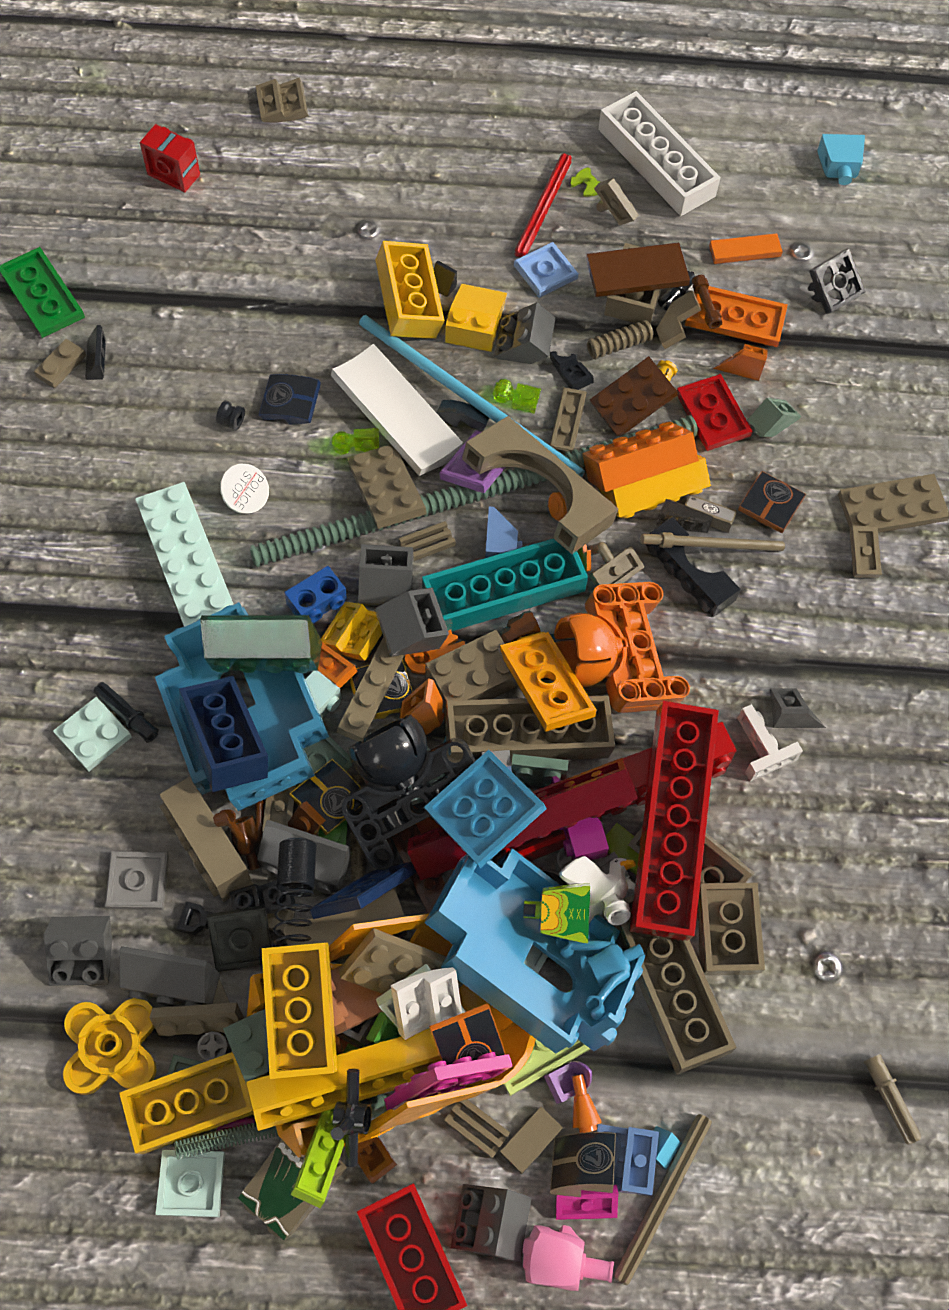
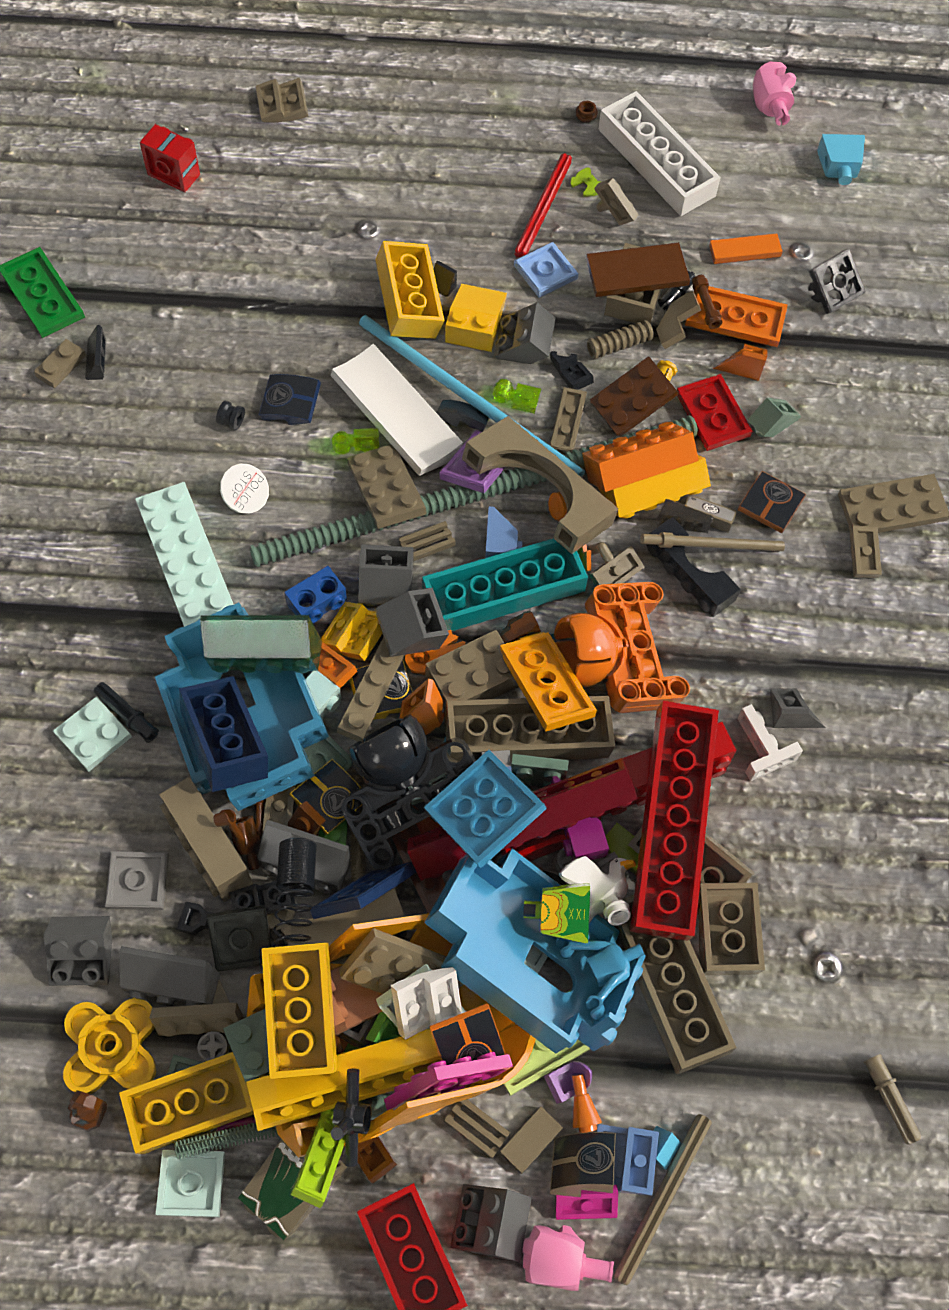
(86, 1110): none -> reddish brown rock
(586, 111): none -> reddish brown plate
(773, 91): none -> bright pink piece

